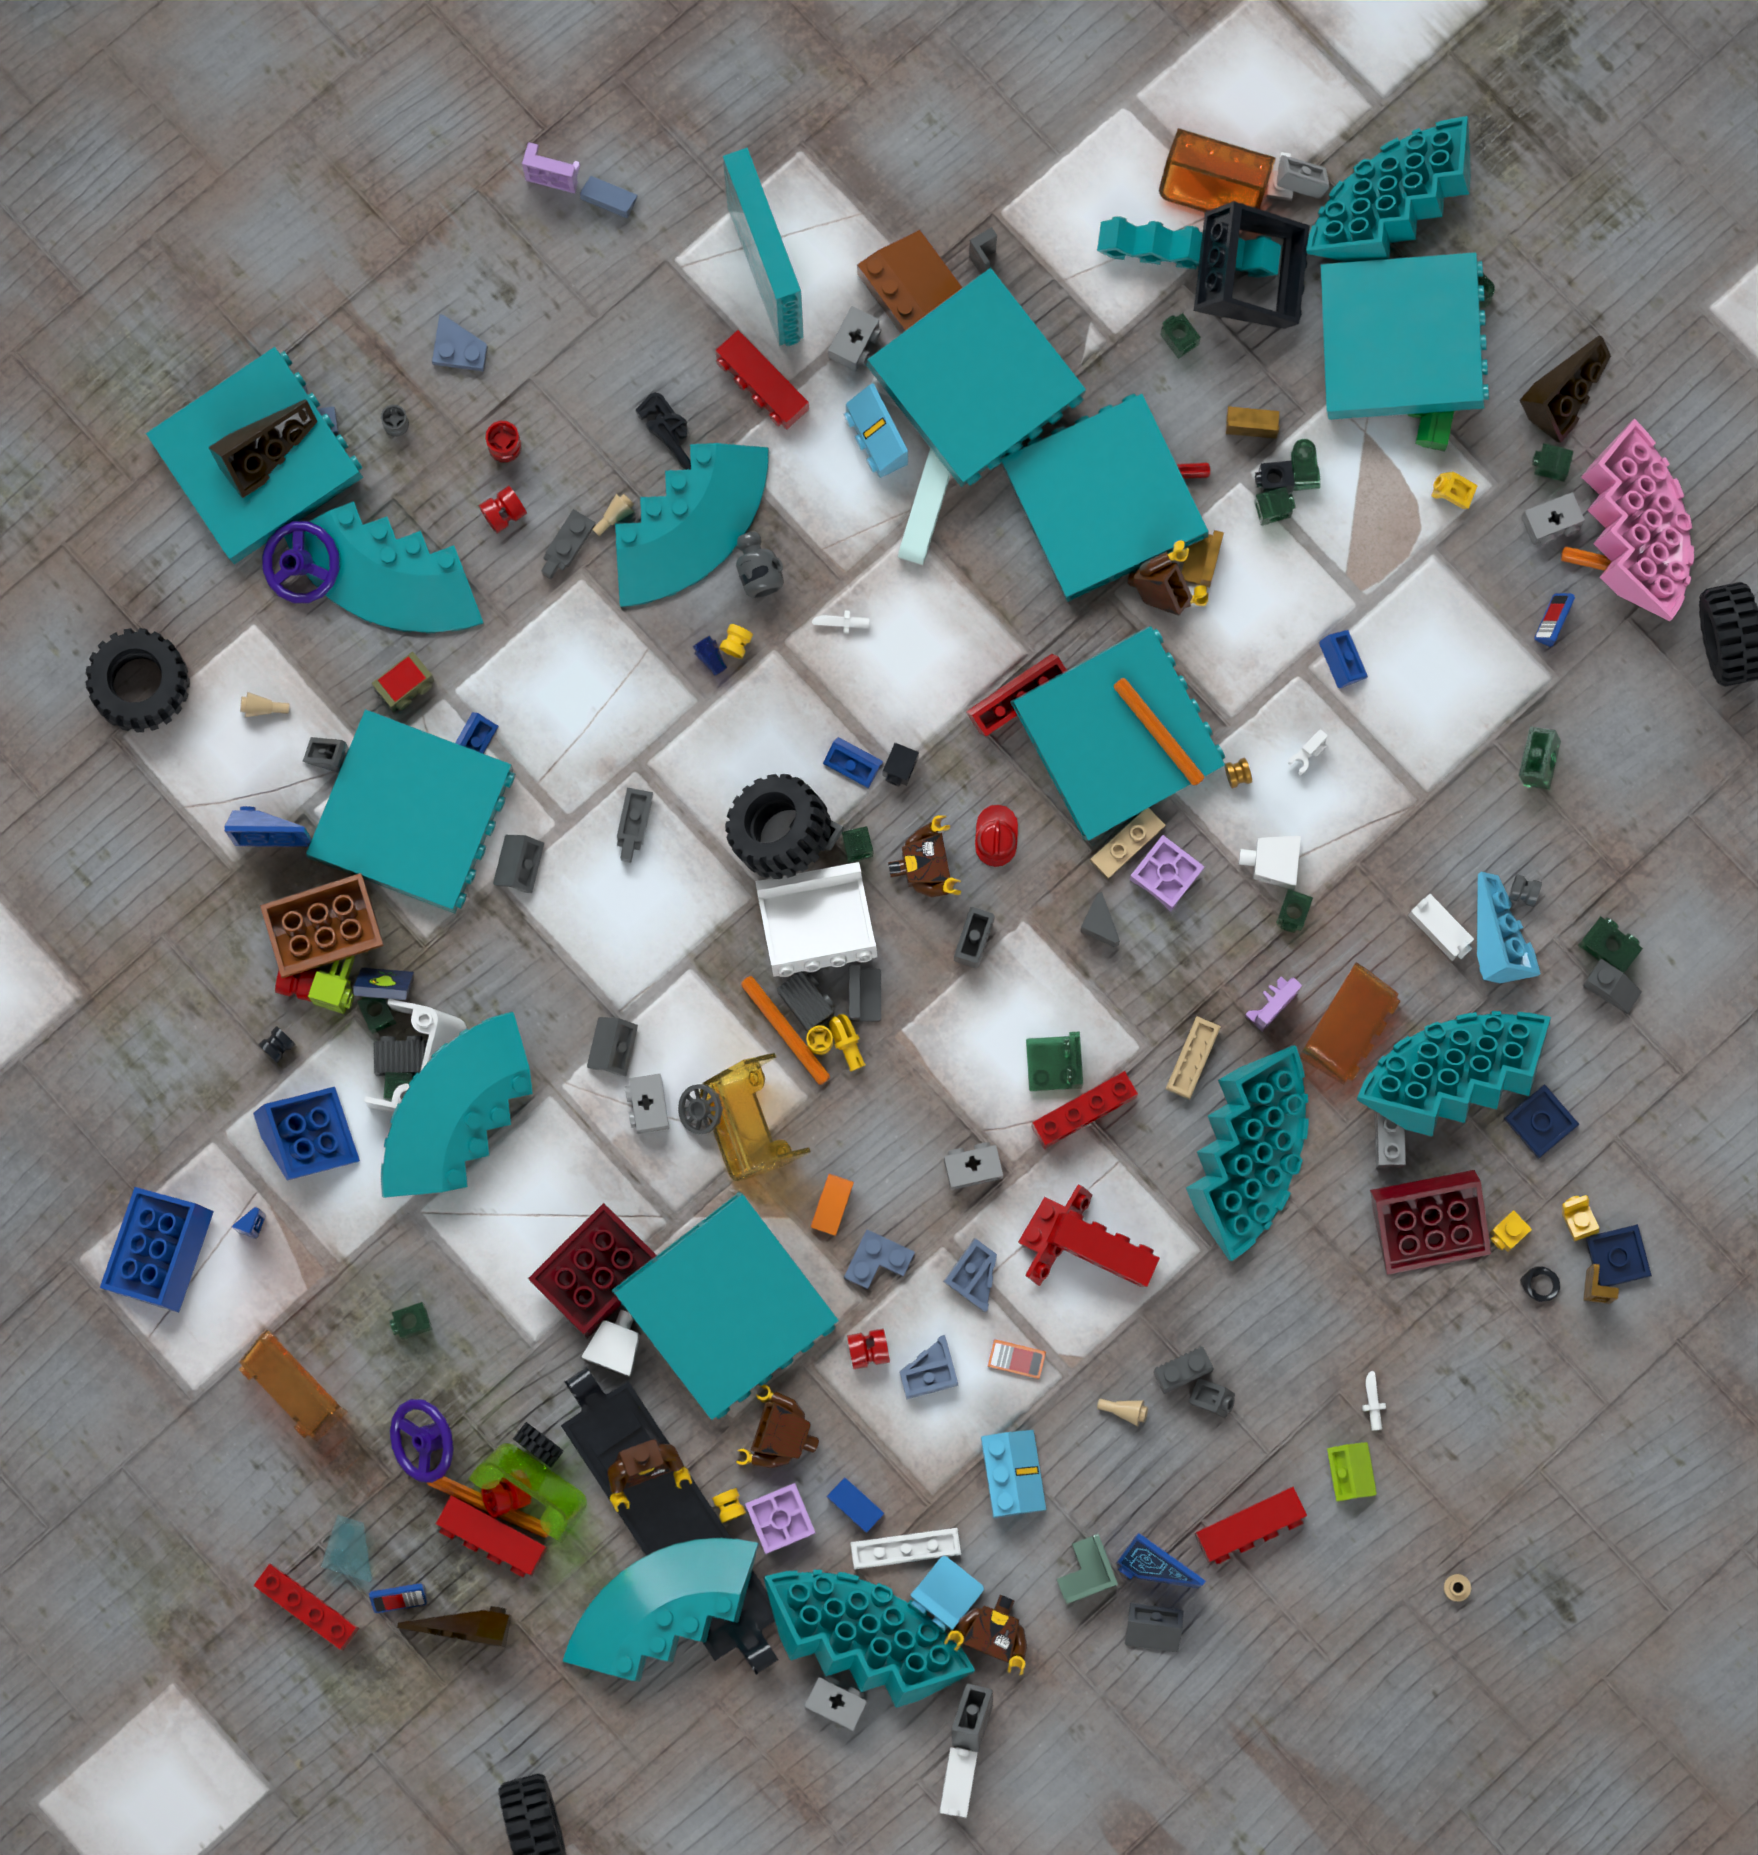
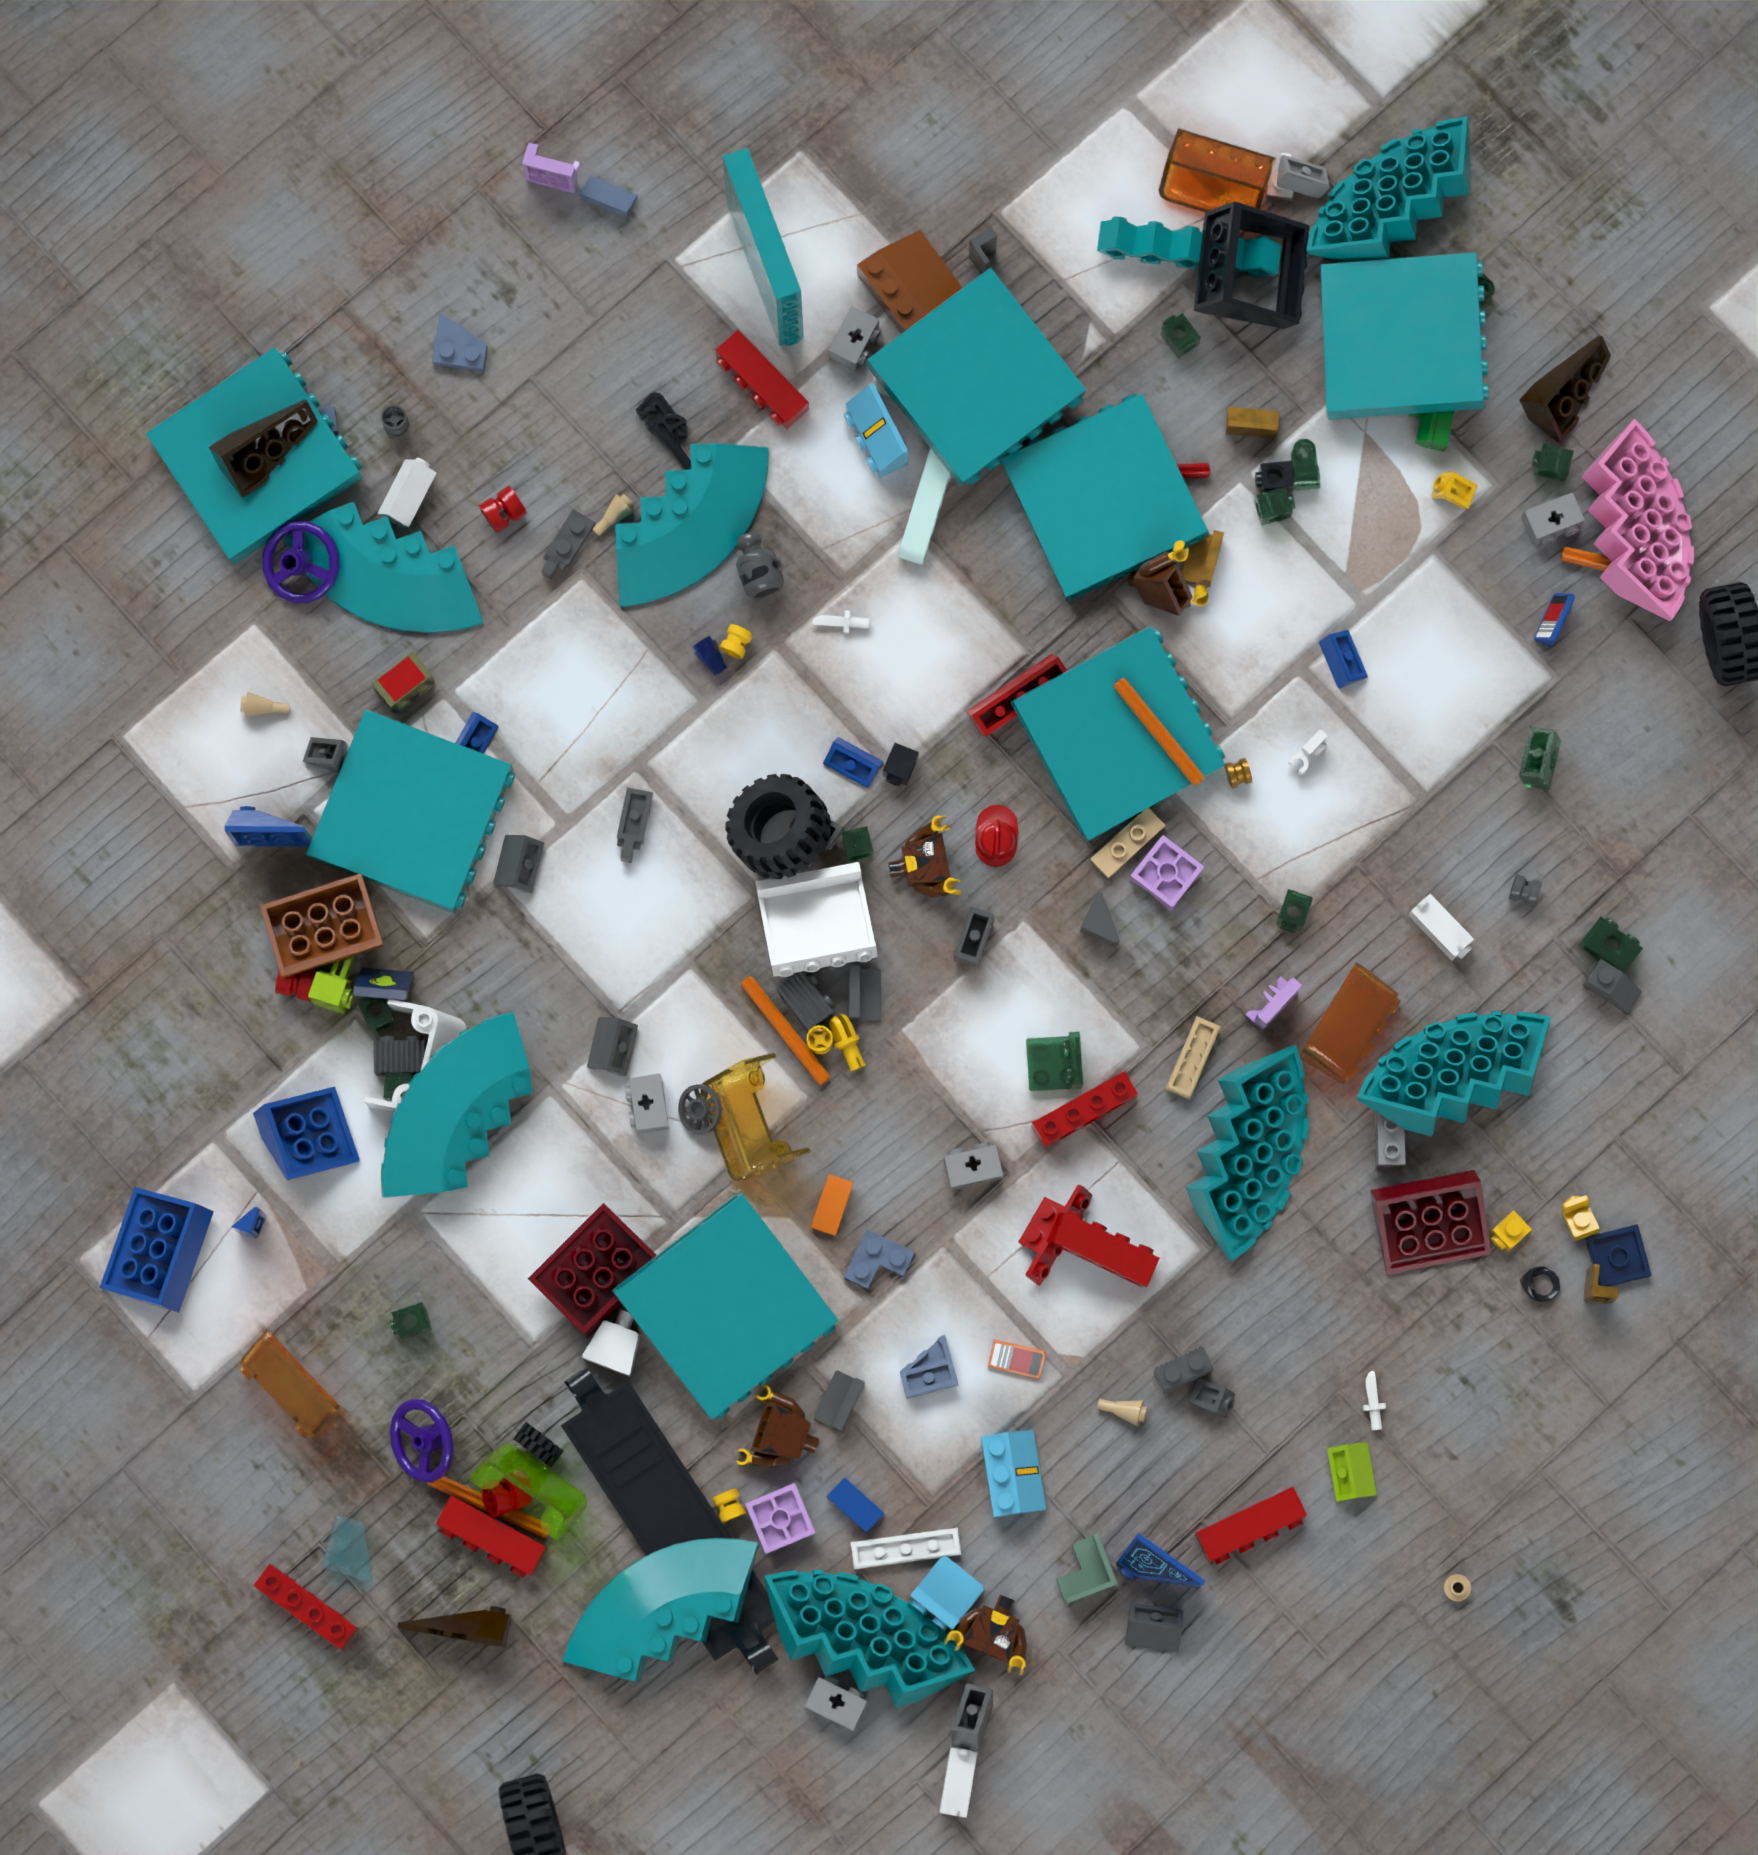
(122, 650): black tyre -> none
(276, 1044): black wheel -> none
(398, 1598): slope -> none
(407, 492): none -> white brick
(503, 441): red wheel -> none
(642, 1464): reddish brown torso -> none
(839, 1400): none -> dark grey panel
(860, 1351): red wheel -> none
(973, 1274): sand blue wing -> none
(1274, 860): white torso -> none
(1500, 944): medium azure wedge -> none
(1541, 1121): dark blue tile -> none

